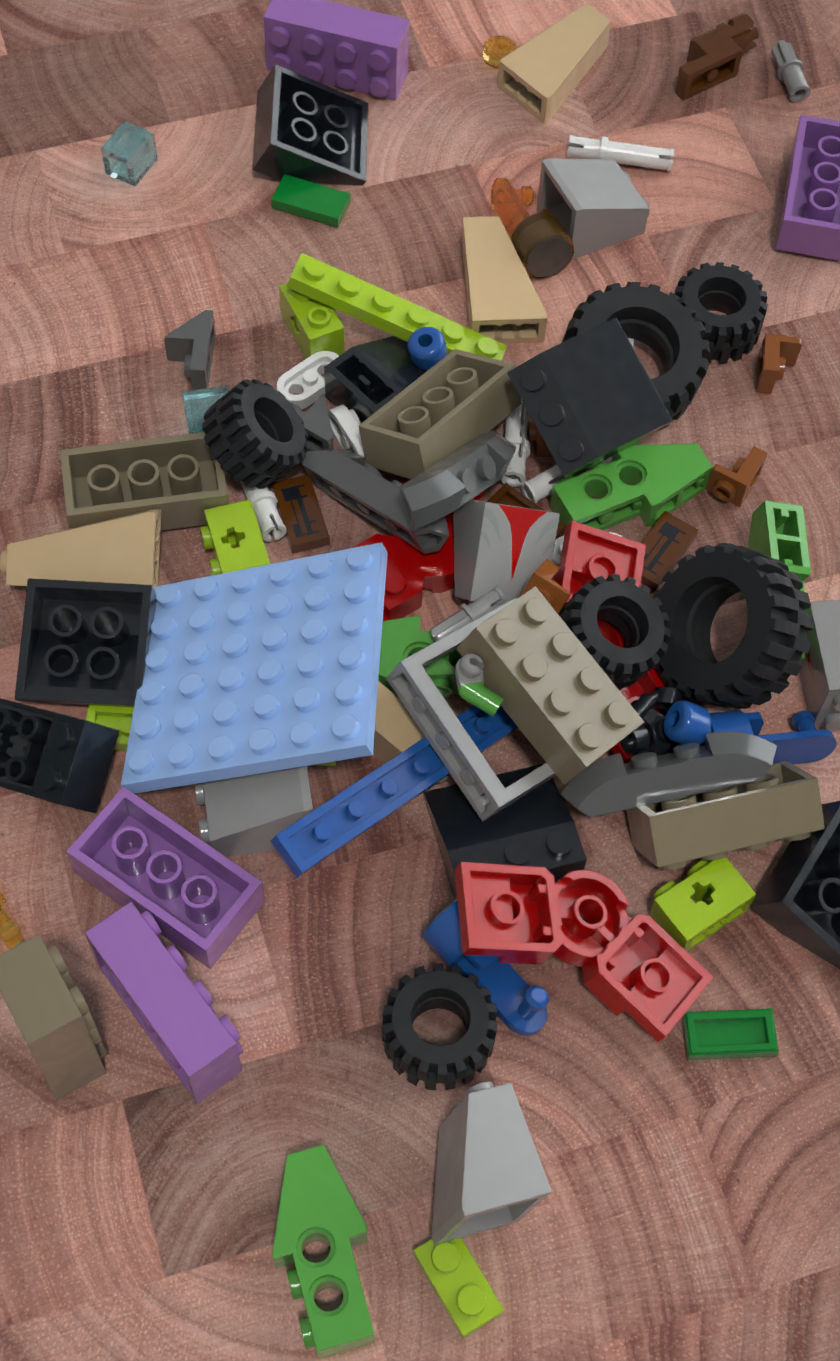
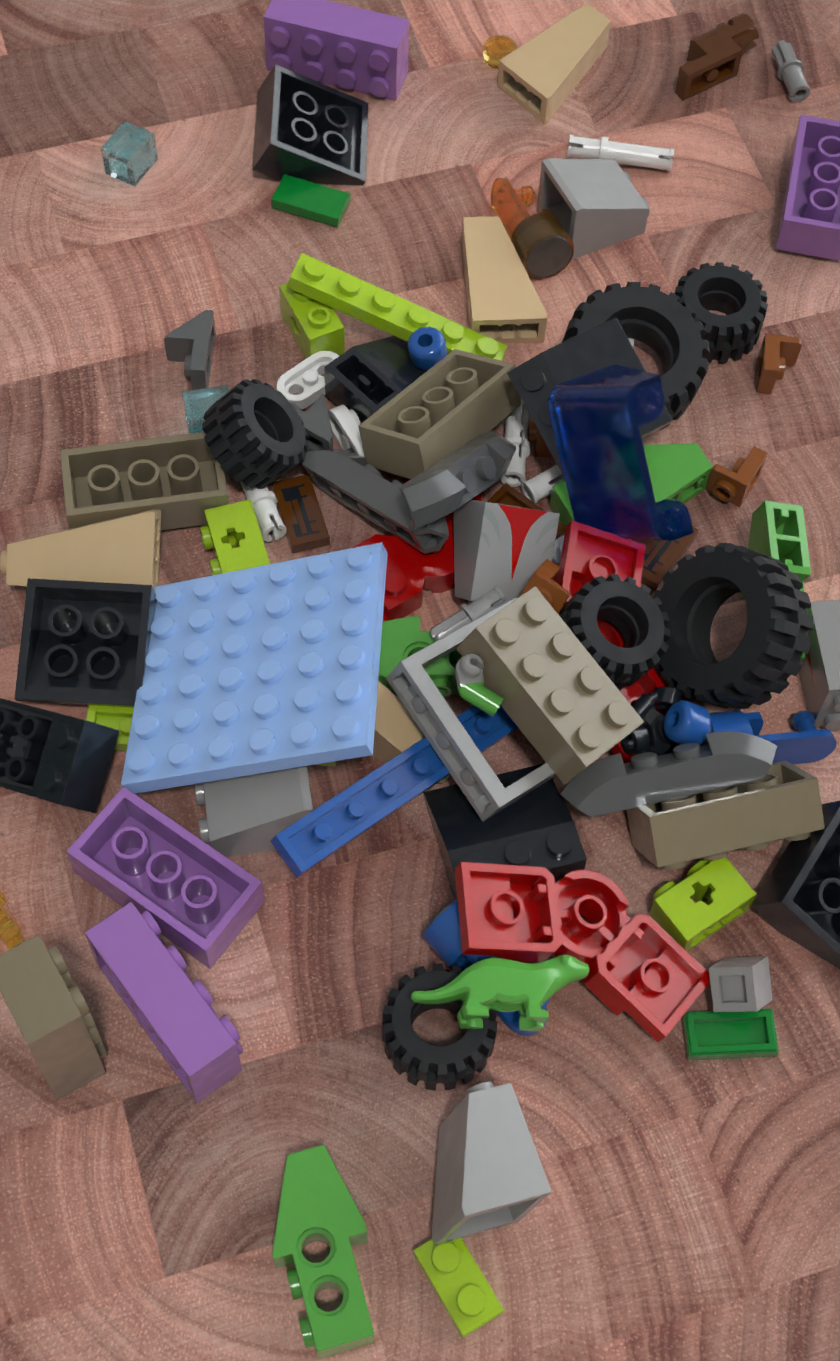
(506, 988): none -> bright green animal
(605, 457): none -> clear blue windscreen
(740, 984): none -> light grey panel

